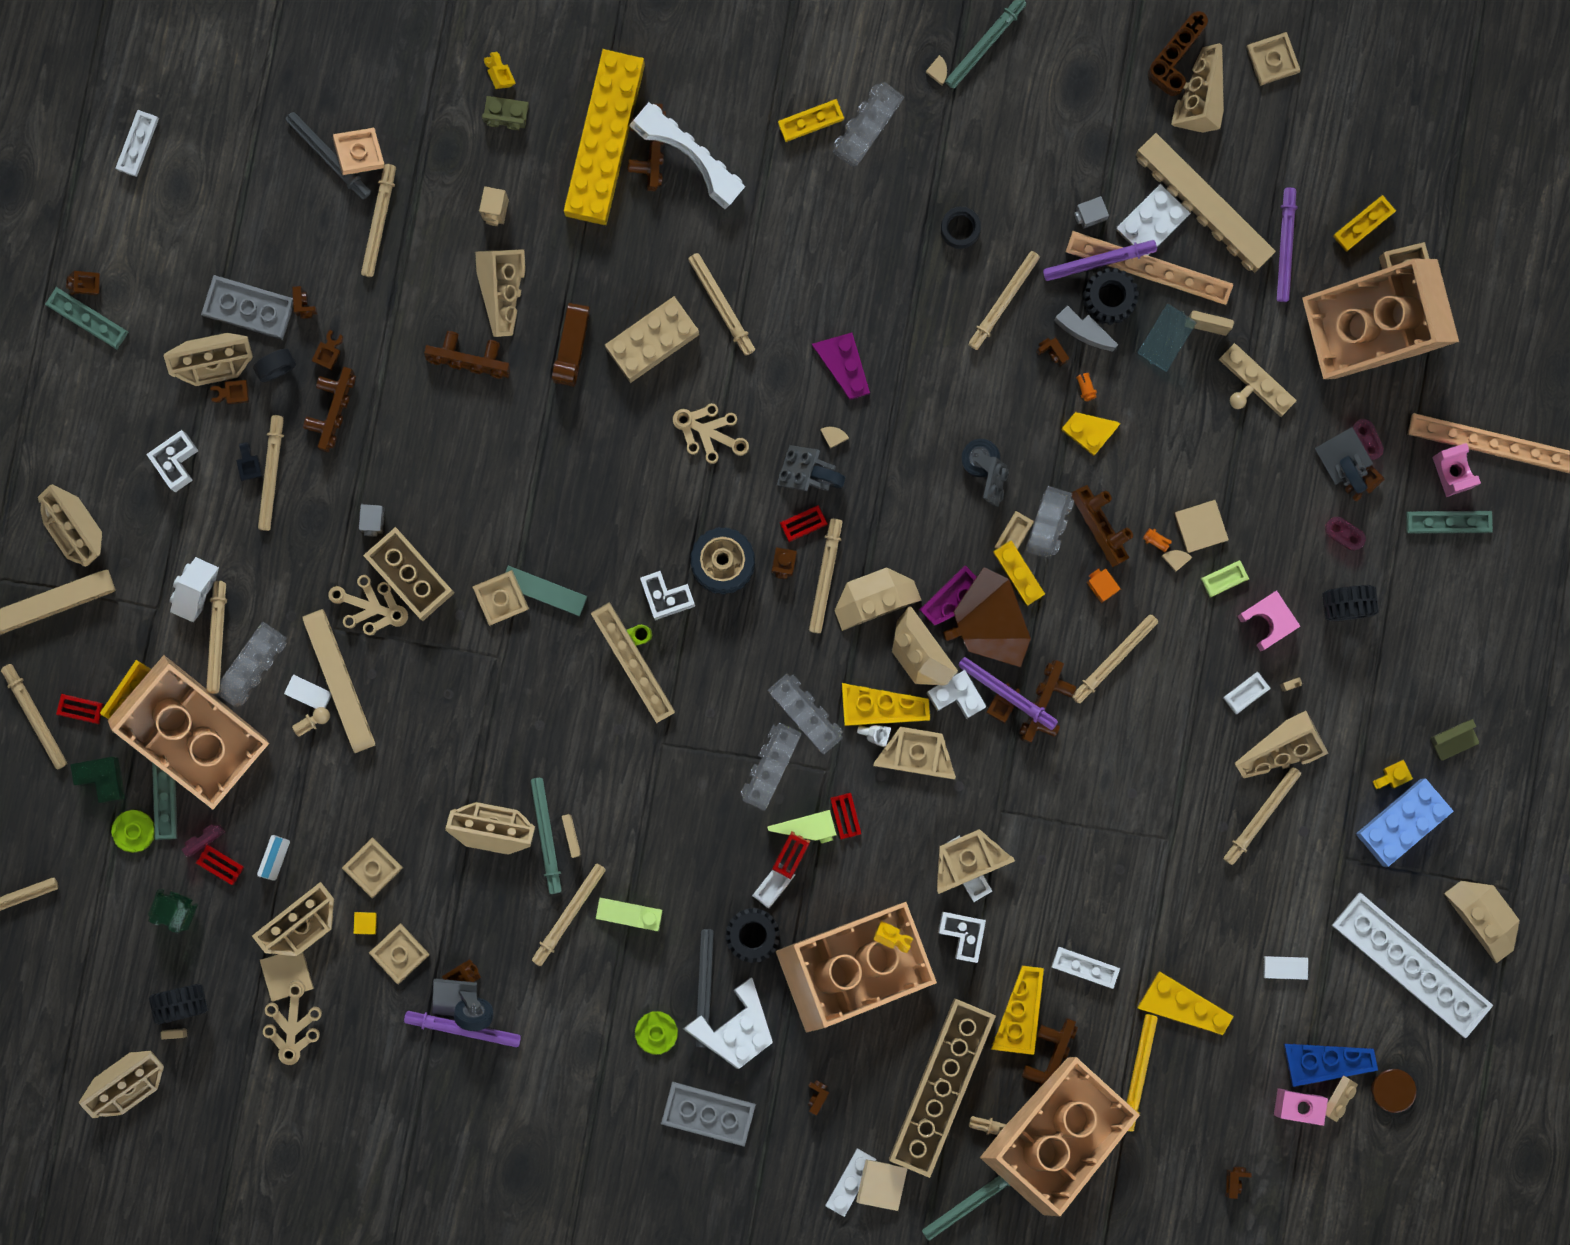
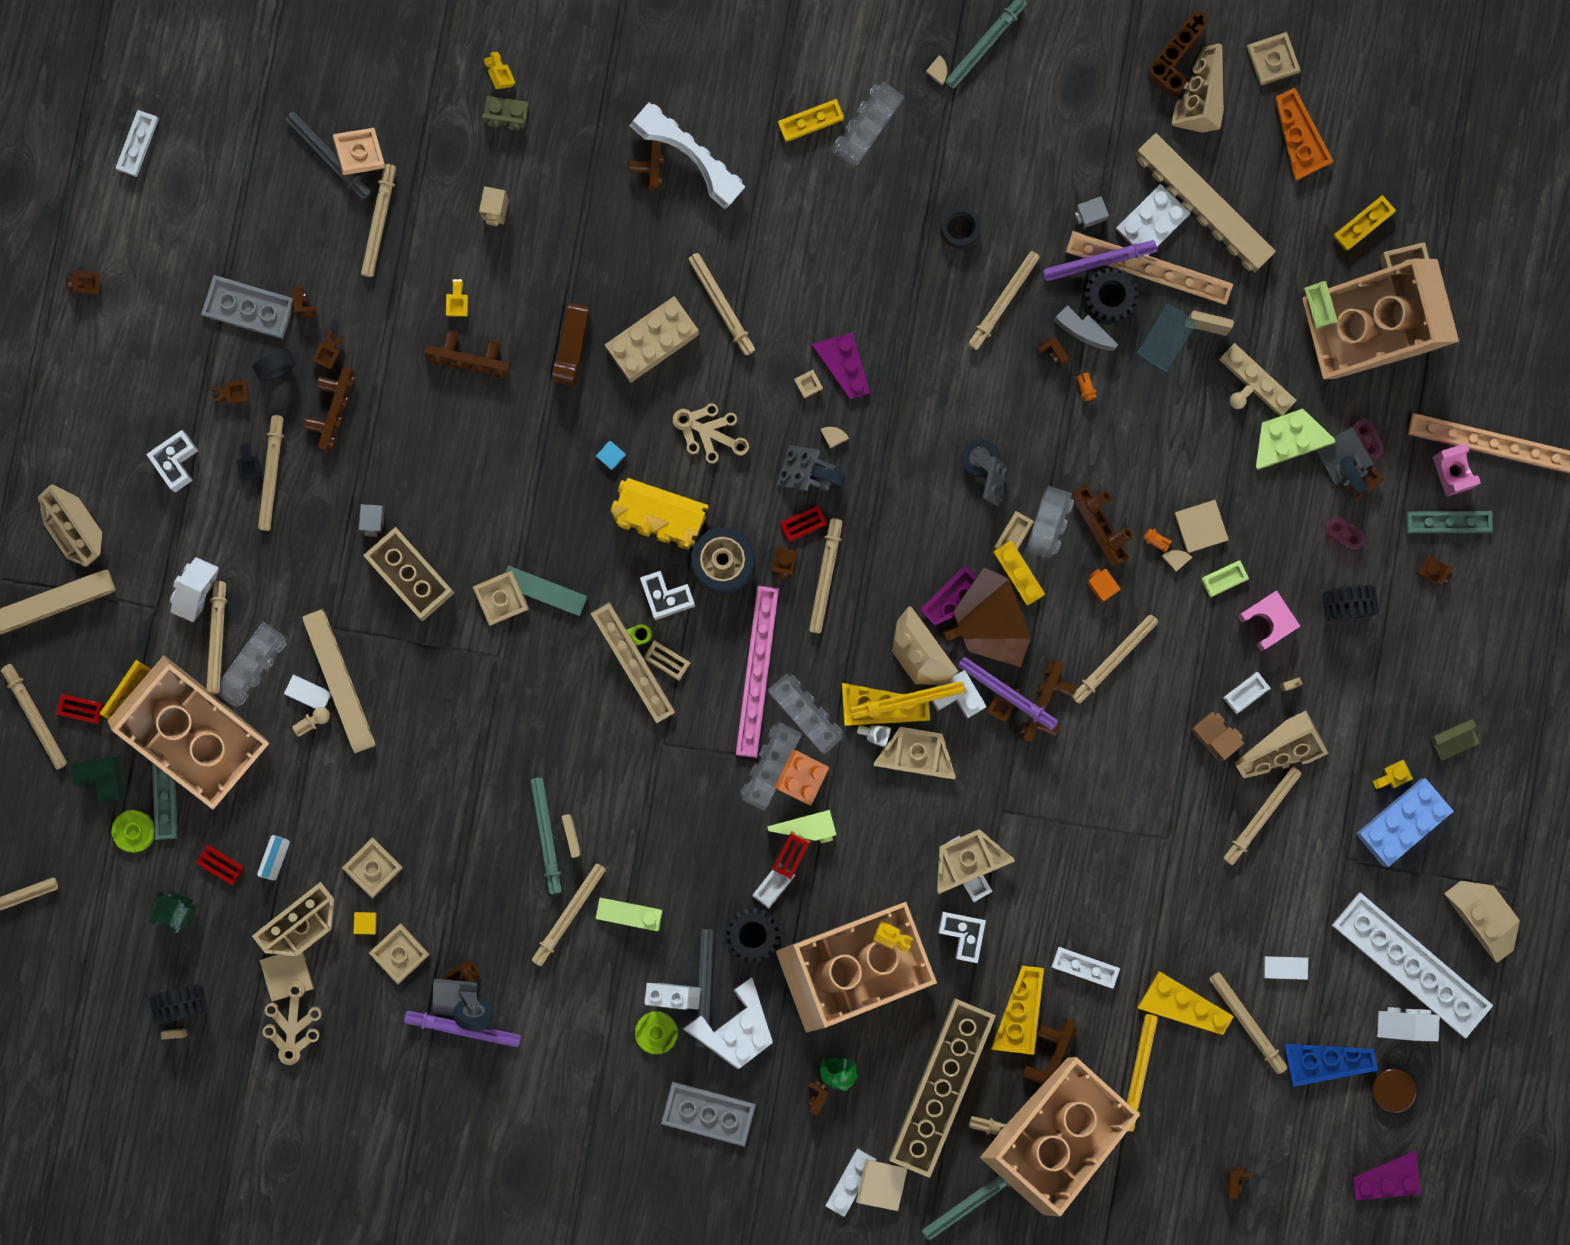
(86, 318): sand green tile -> none
(123, 1085): tan wedge -> none
(195, 844): clear pink plate -> none
(209, 359): tan wedge -> none
(372, 606): tan plant -> none
(457, 303): none -> yellow plate
(490, 828): tan wedge -> none
(499, 281): tan wedge -> none
(604, 137): yellow brick -> none
(610, 455): none -> medium azure tile
(659, 513): none -> yellow brick
(672, 996): none -> white panel
(682, 669): none -> tan tile
(757, 671): none -> bright pink tile
(801, 777): none -> orange plate
(808, 384): none -> tan plate
(838, 1073): none -> green hair
(846, 818): red tile -> none
(874, 597): tan wedge -> none
(910, 699): none -> yellow axle
(1089, 431): yellow wing -> none
(1216, 737): none -> medium nougat brick
(1271, 1055): none -> tan axle
(1286, 244): medium lavender axle -> none
(1287, 1107): bright pink piece -> none
(1290, 437): none -> yellowish green wing
(1303, 142): none -> orange wing
(1321, 304): none -> yellowish green tile
(1343, 1093): tan plate -> none
(1391, 1179): none -> magenta wing
(1412, 1025): none -> white brick
(1435, 571): none -> reddish brown bracket

